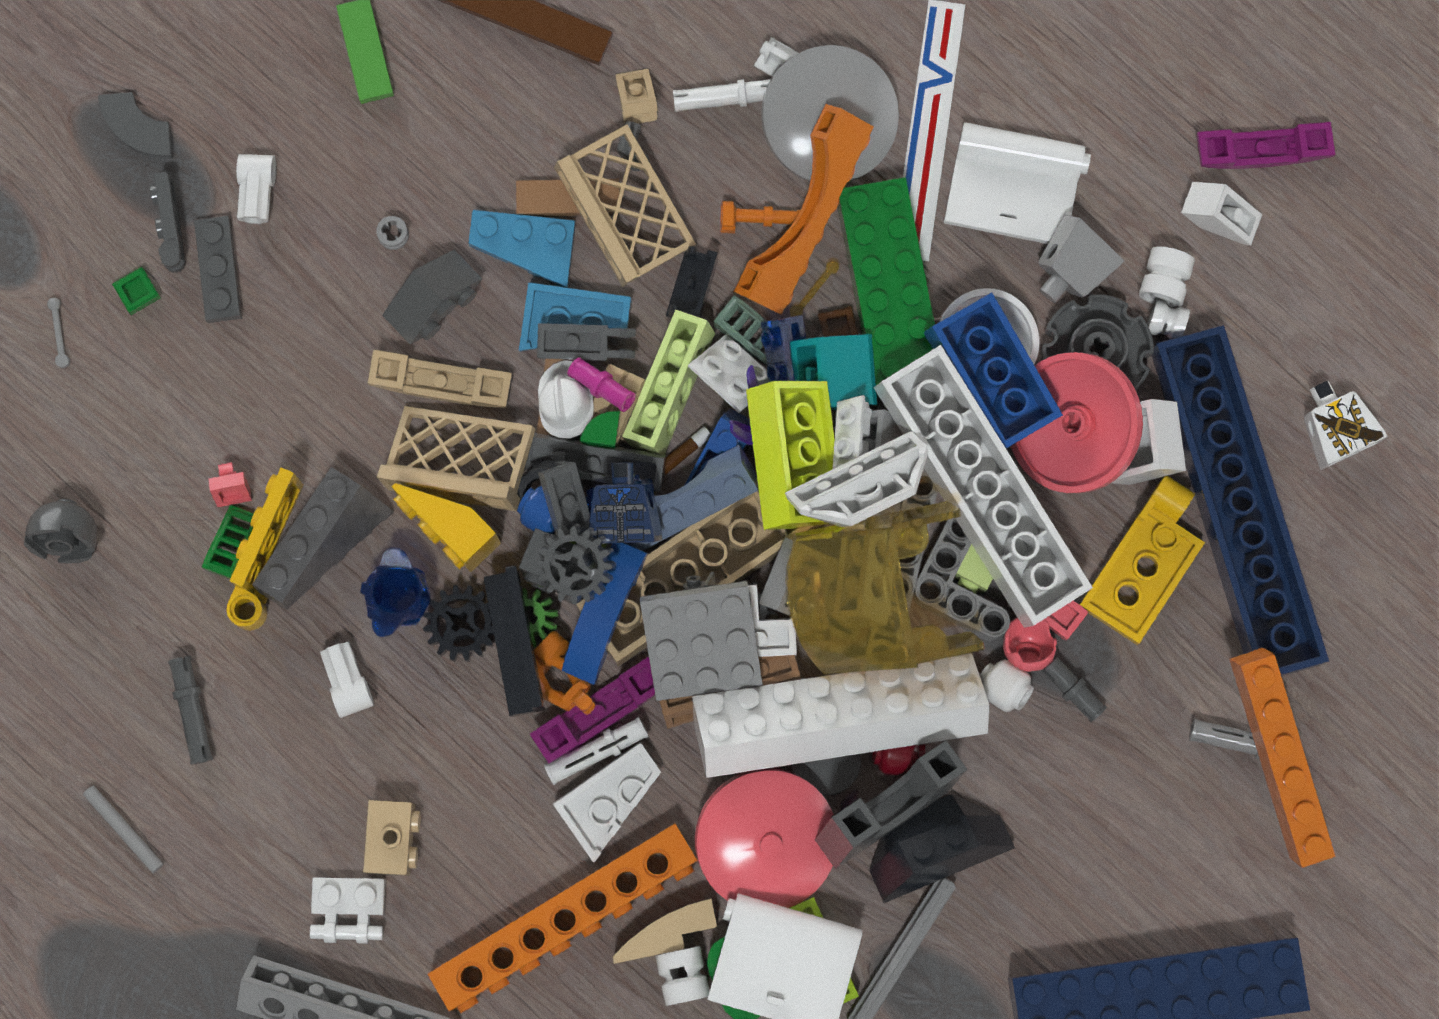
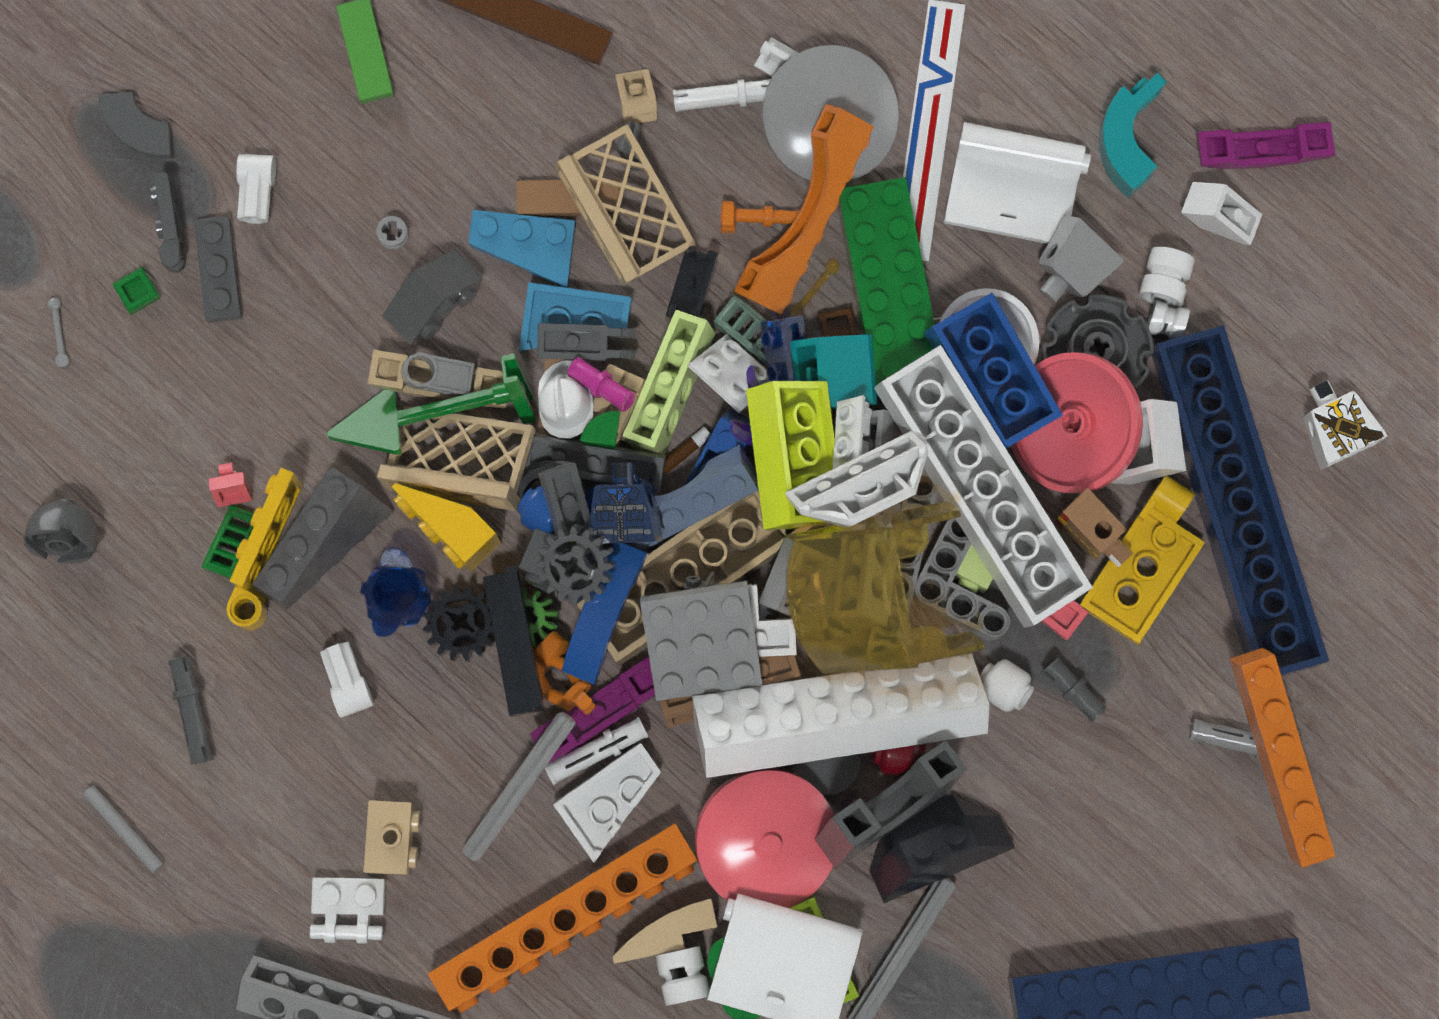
(379, 421): none -> green piece
(446, 377): none -> light grey piece
(518, 786): none -> light grey axle
(1029, 647): coral hair -> none
(1085, 517): none -> medium nougat torso
(1119, 152): none -> teal arch

